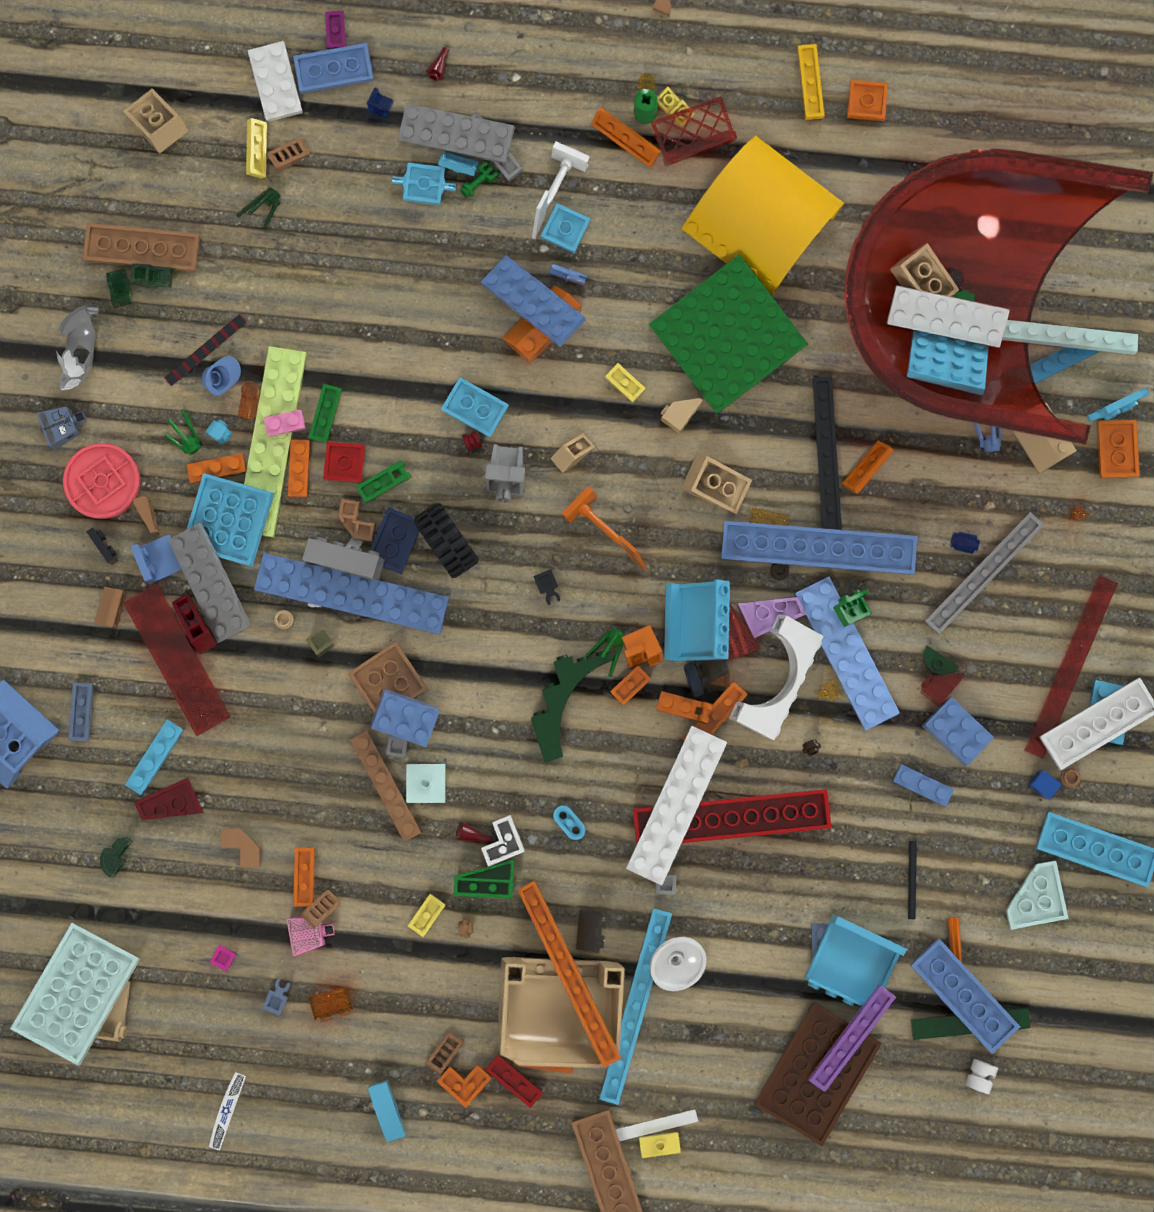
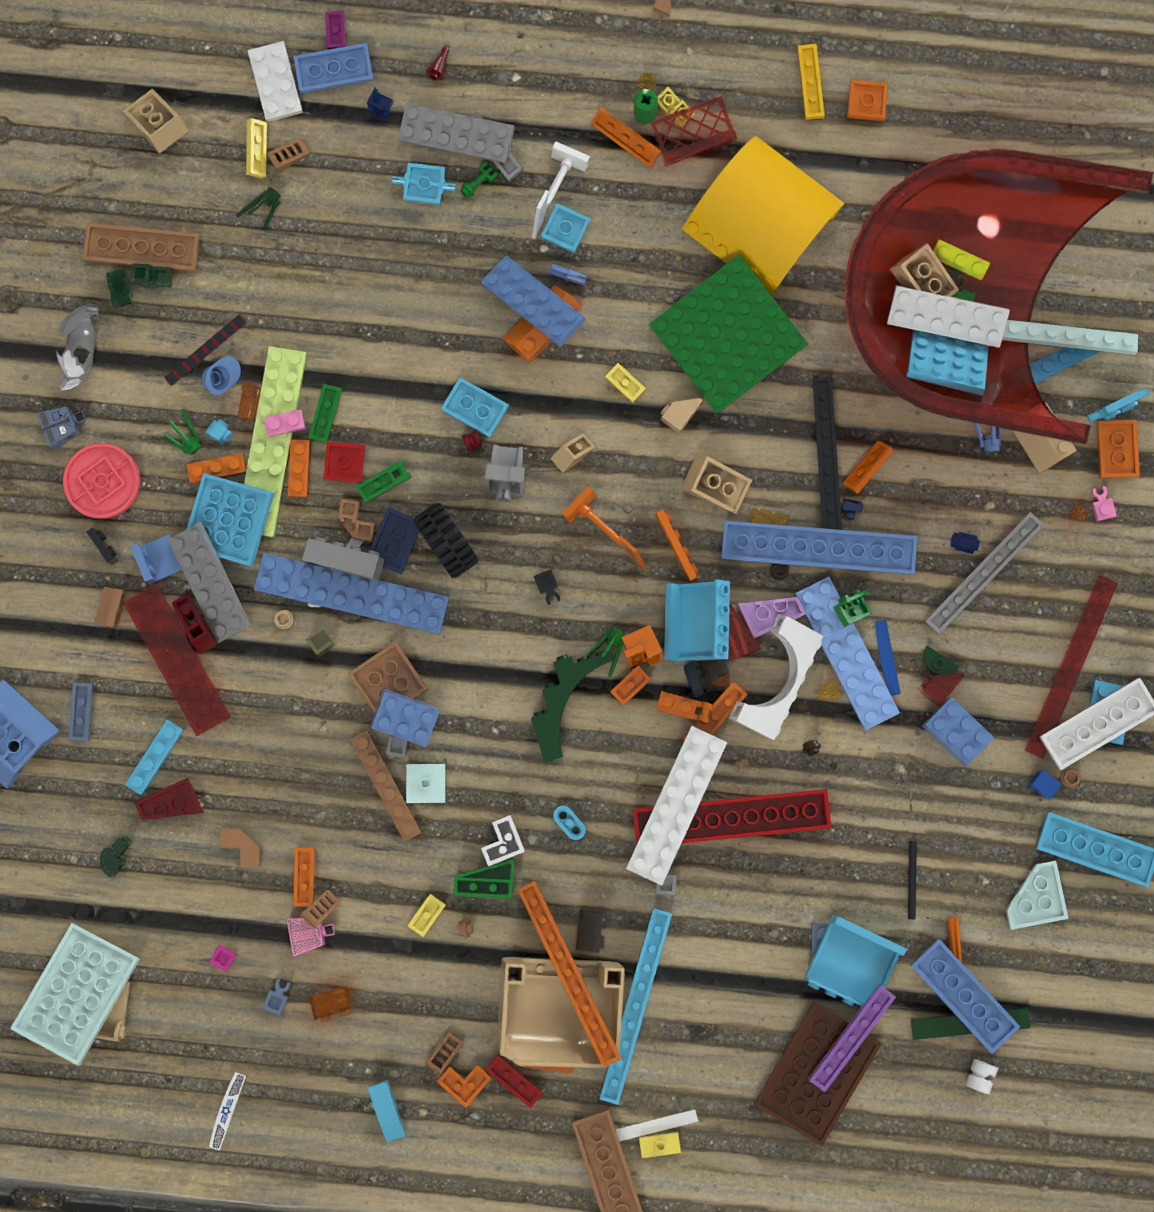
(145, 509): medium nougat slope -> none
(459, 163): medium azure plate -> none
(468, 833): dark red cone -> none
(681, 552): none -> orange plate
(682, 970): white dish -> none
(852, 507): none -> dark blue tile
(887, 658): none -> blue sticker
(923, 785): medium blue plate -> none
(960, 259): none -> neon yellow plate
(1104, 507): none -> bright pink plate

